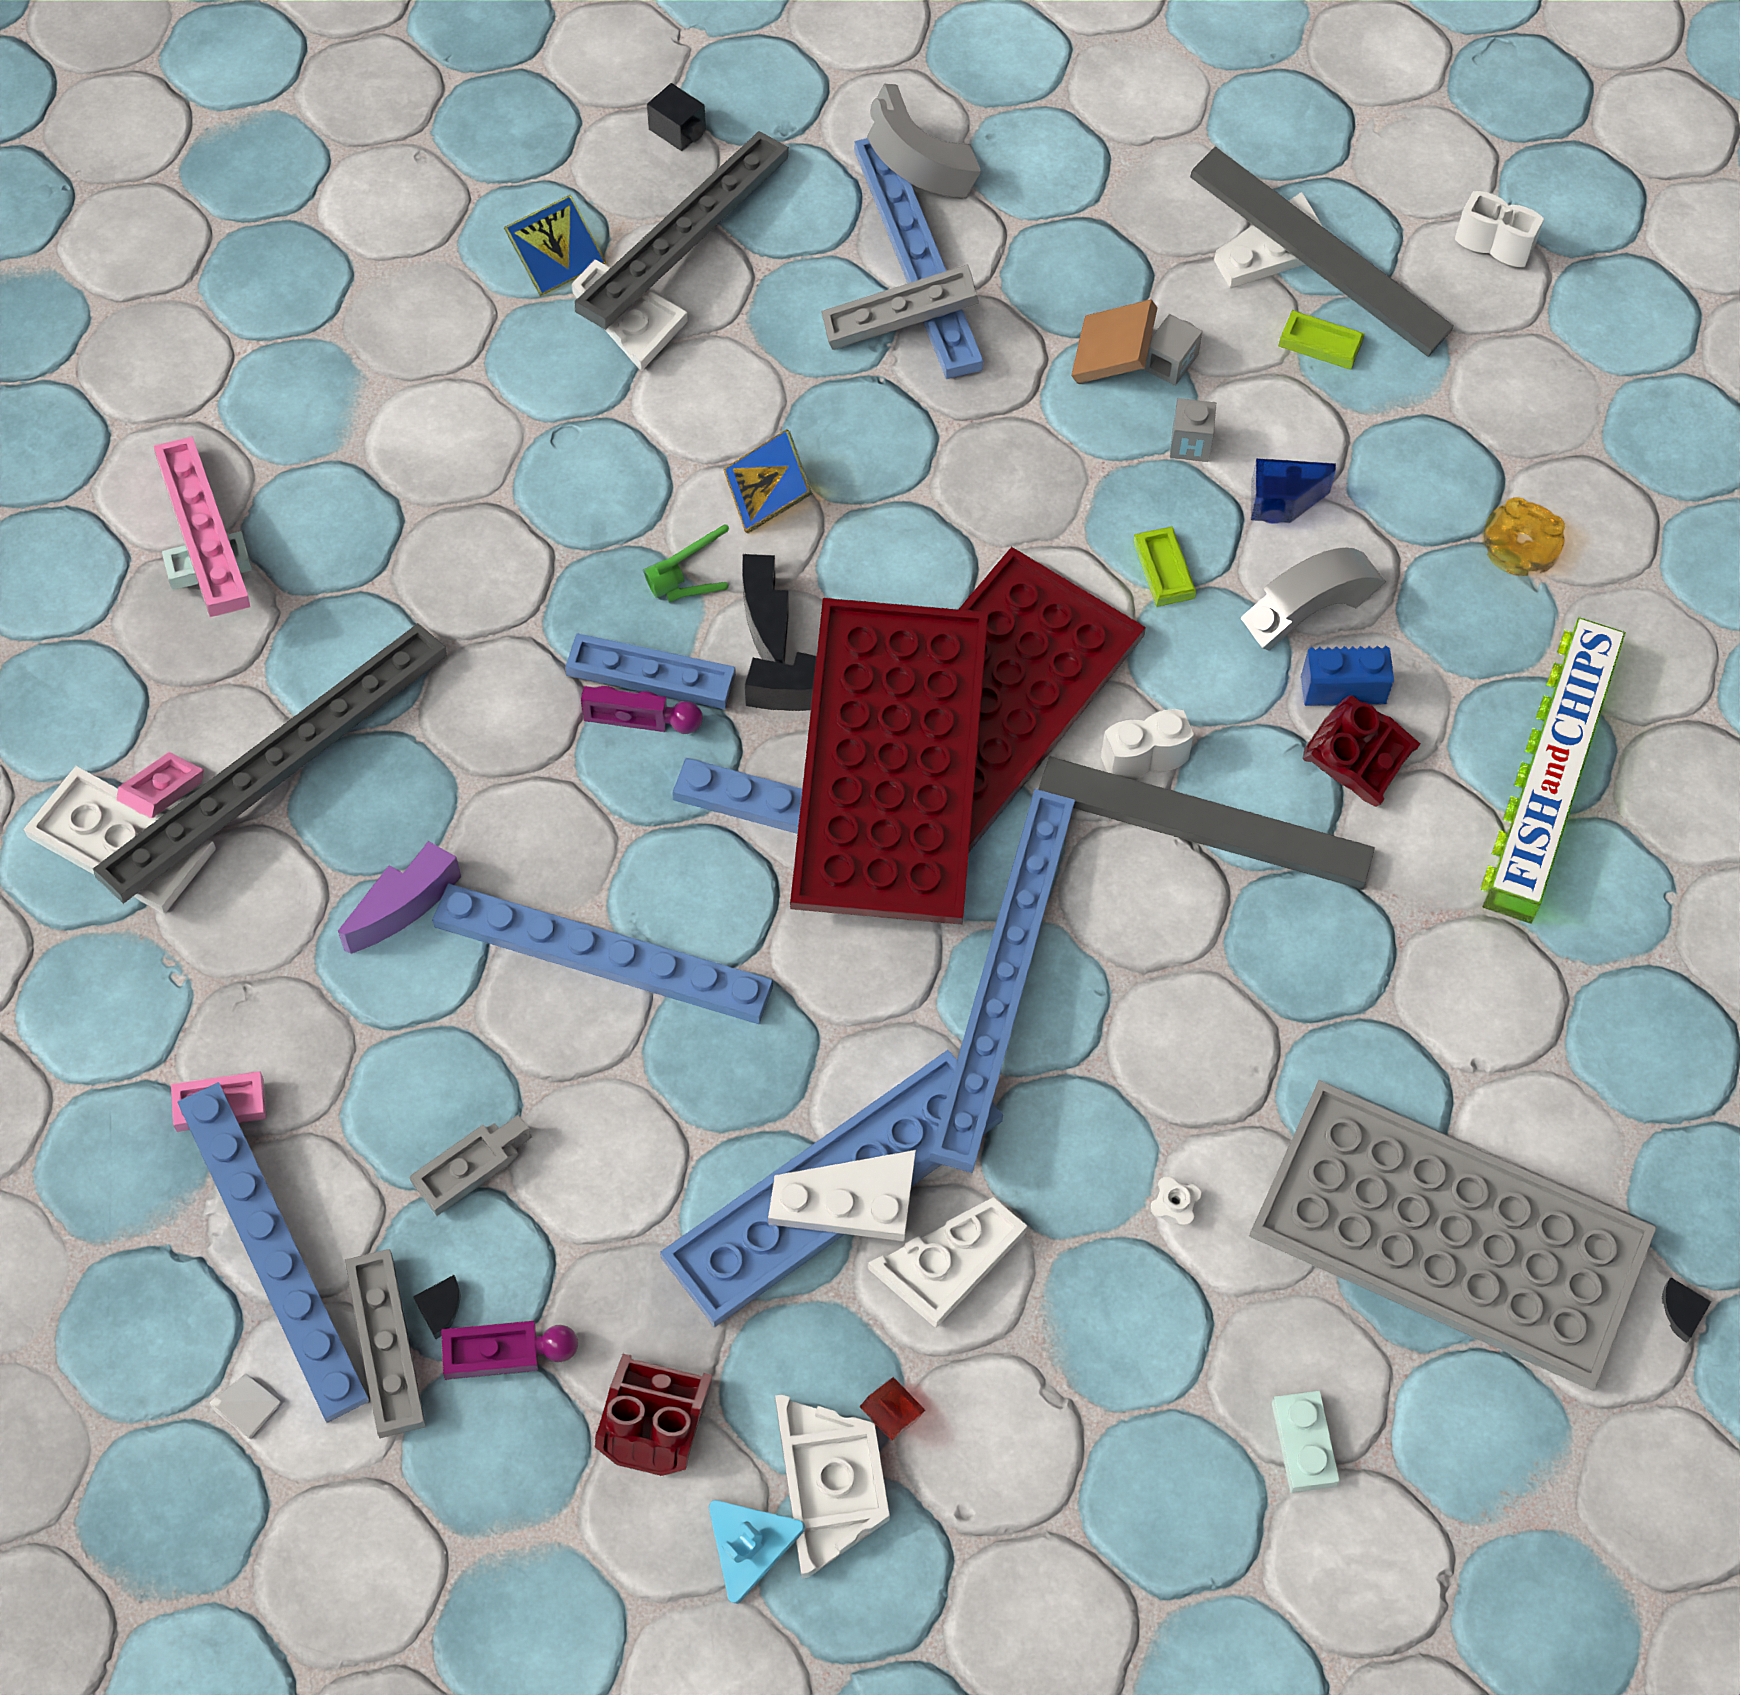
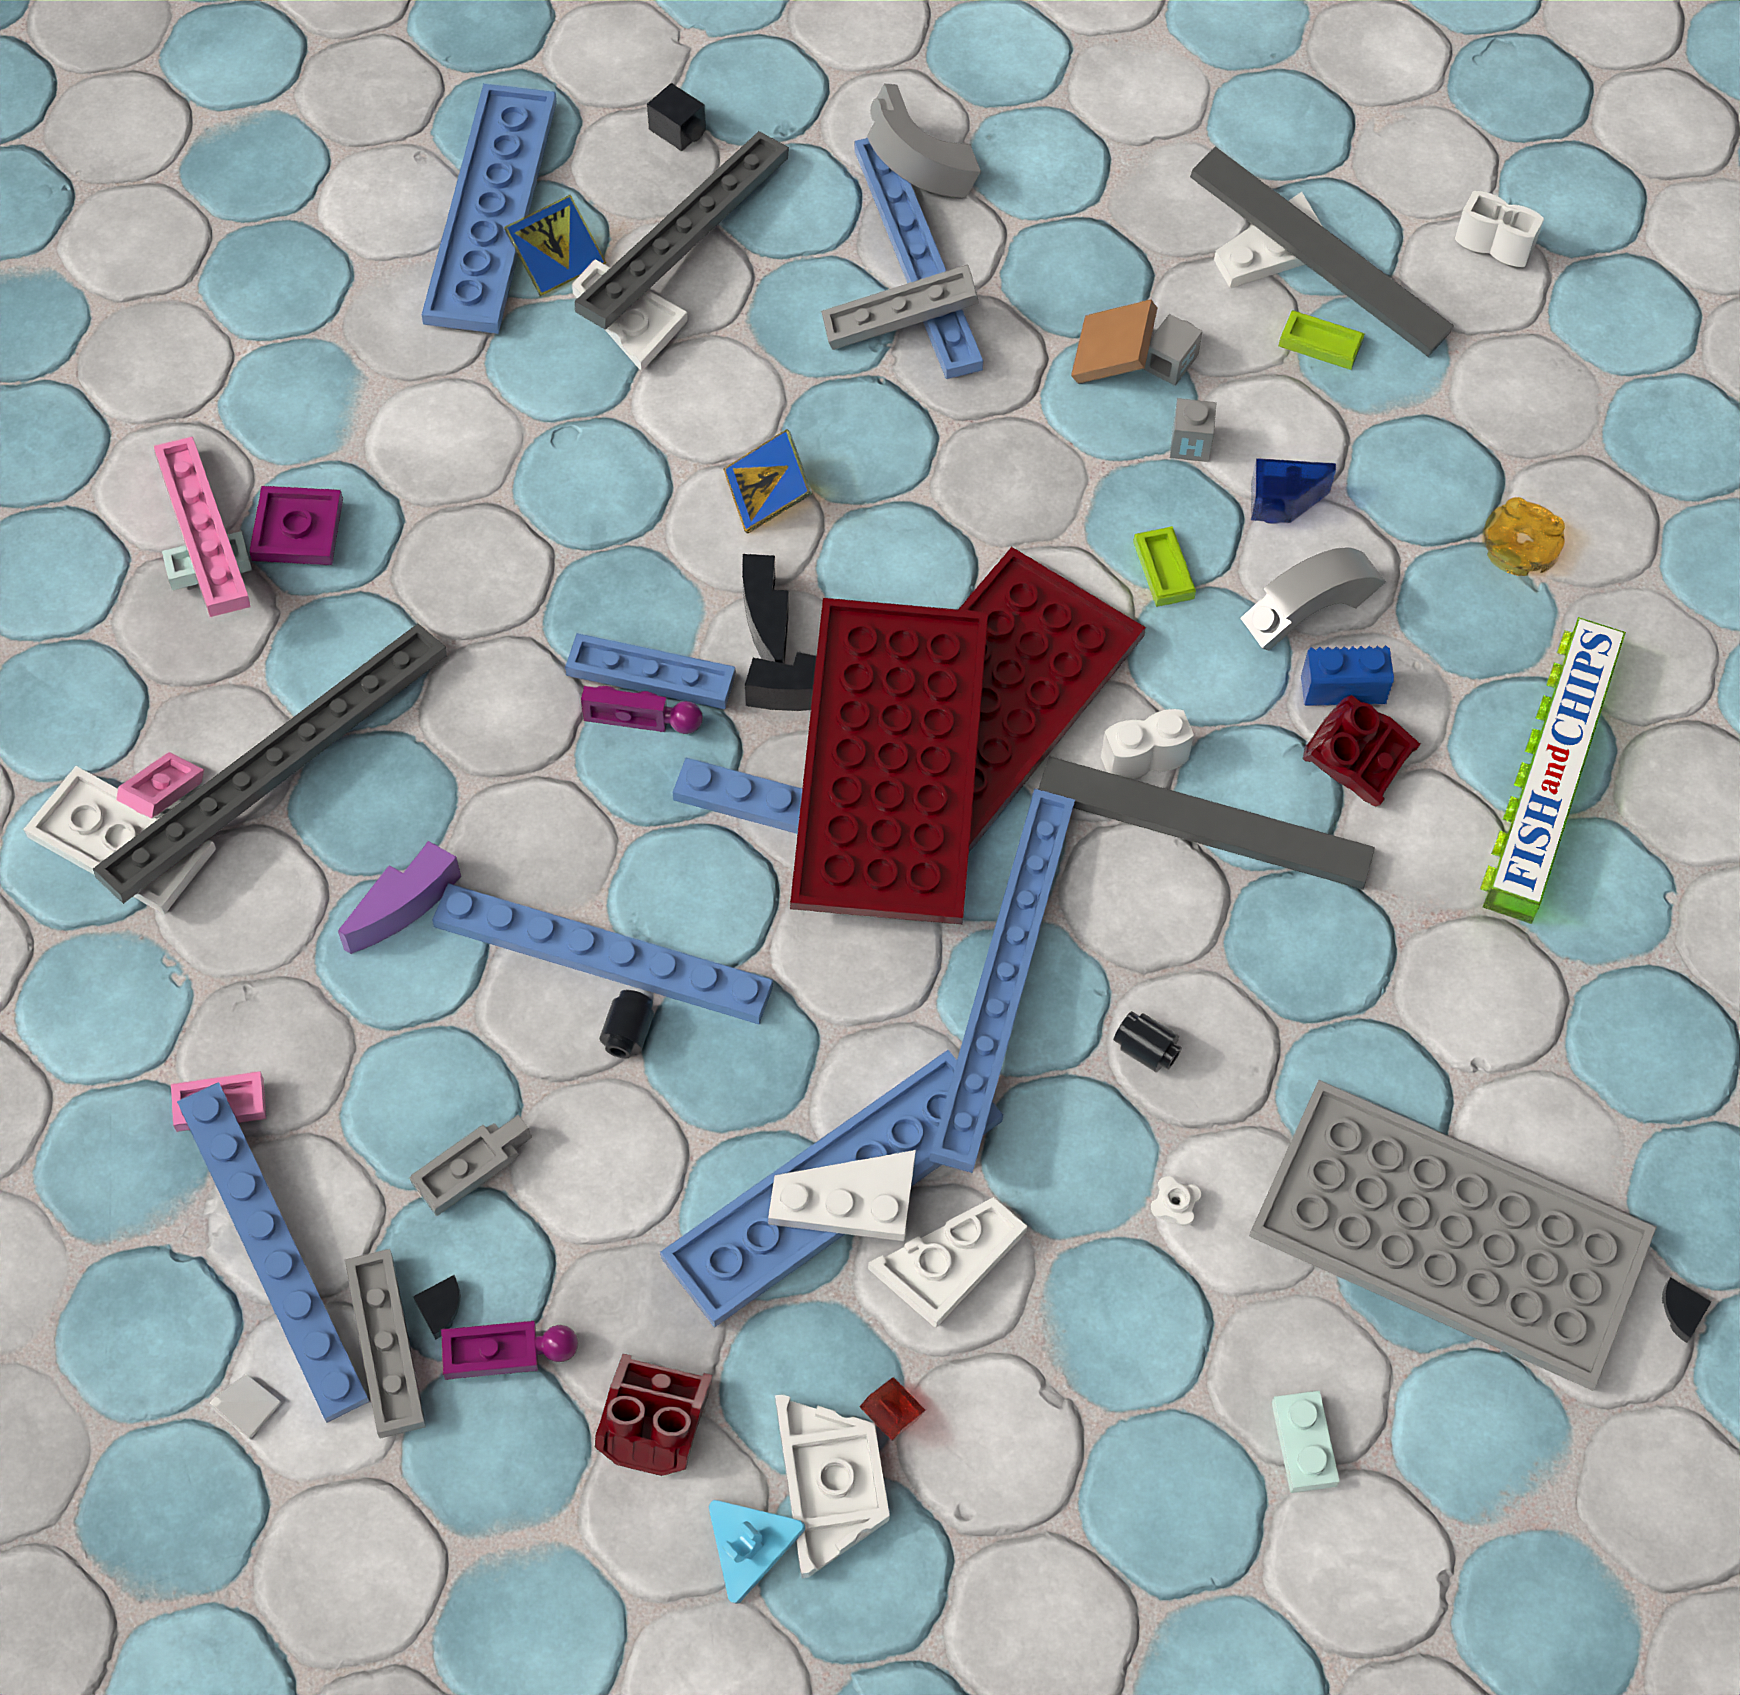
(296, 525): none -> magenta plate
(491, 192): none -> medium blue plate
(627, 1024): none -> black brick
(666, 574): bright green plant -> none
(1148, 1041): none -> black brick

